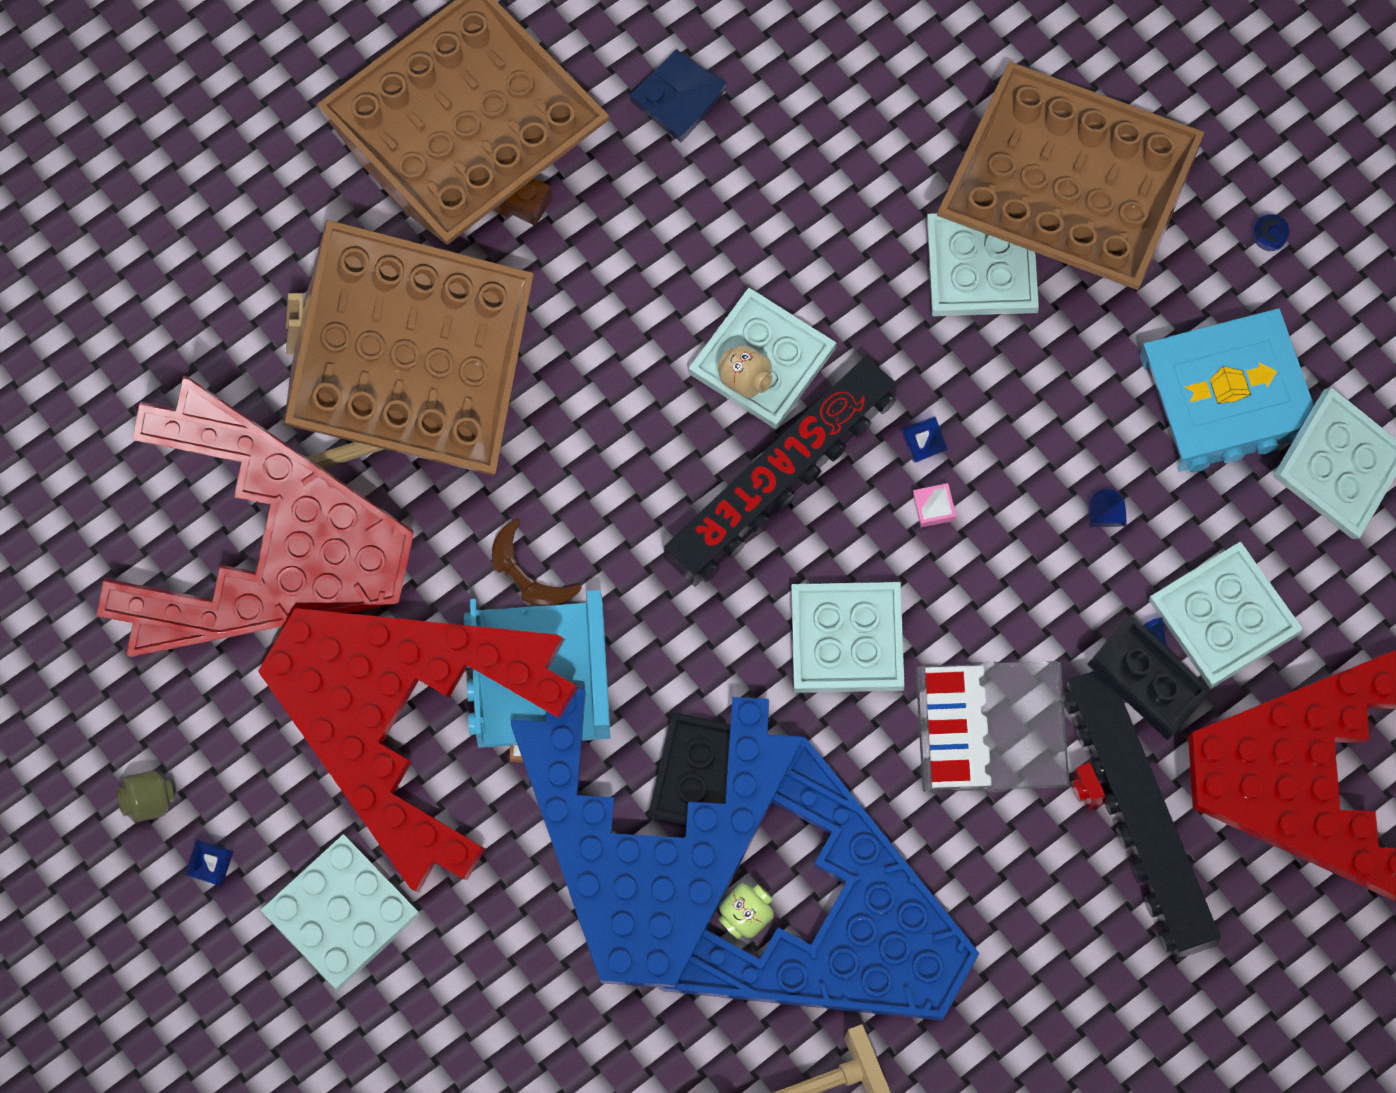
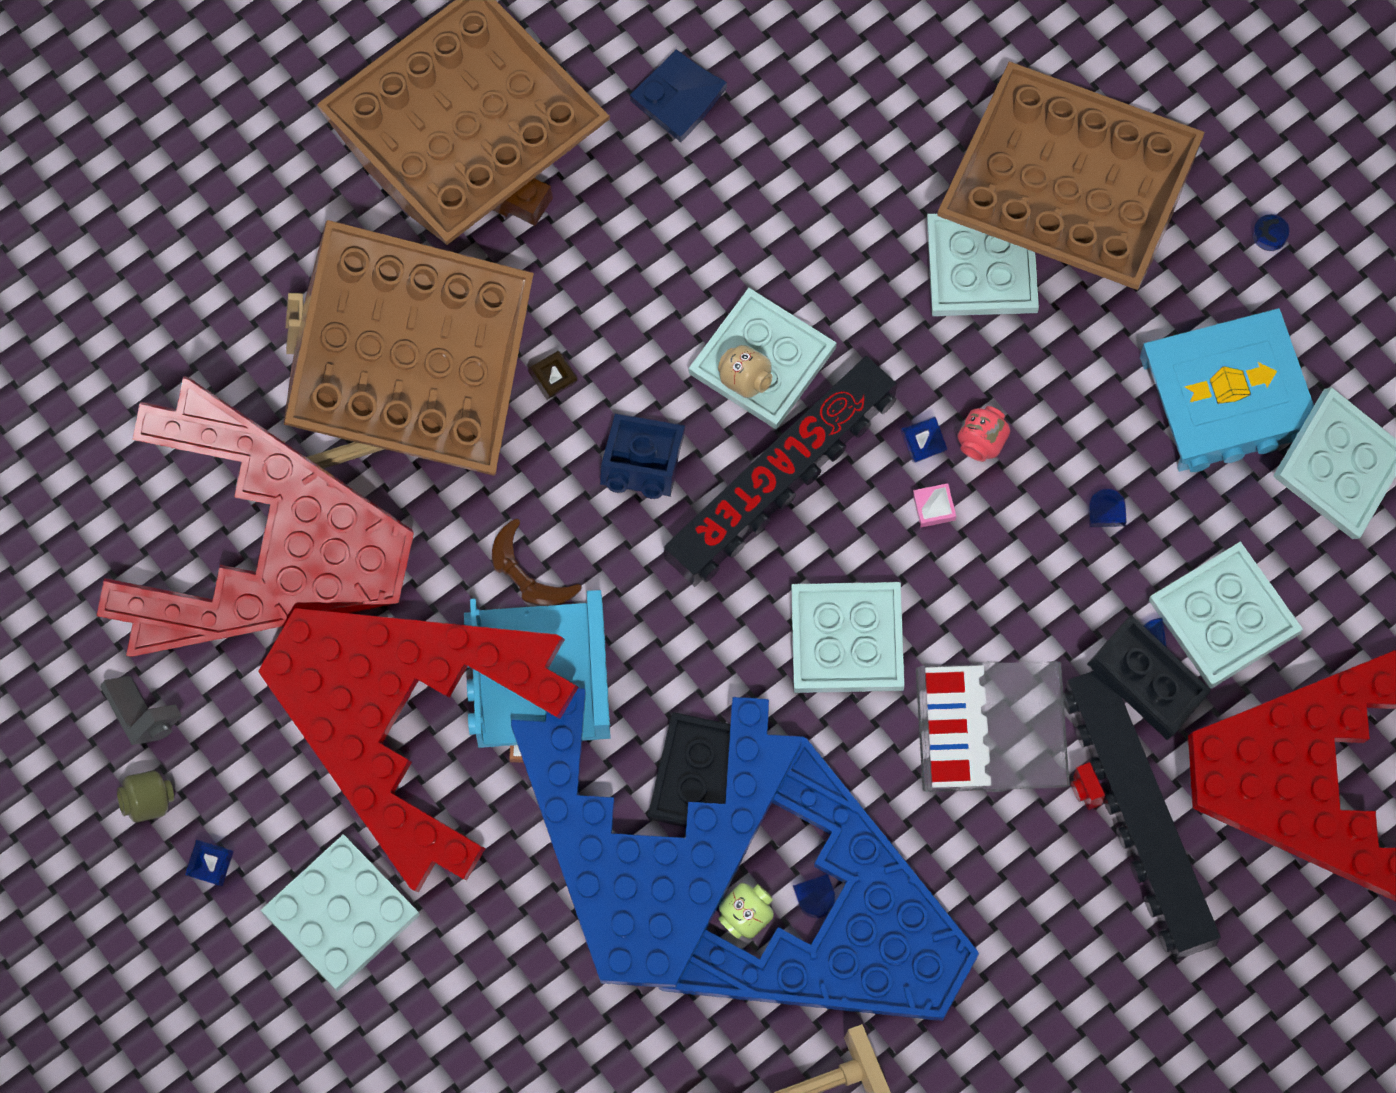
(136, 719): none -> dark grey bracket
(552, 375): none -> dark brown tile
(641, 456): none -> dark blue plate
(815, 896): none -> clear blue tile
(983, 433): none -> coral head

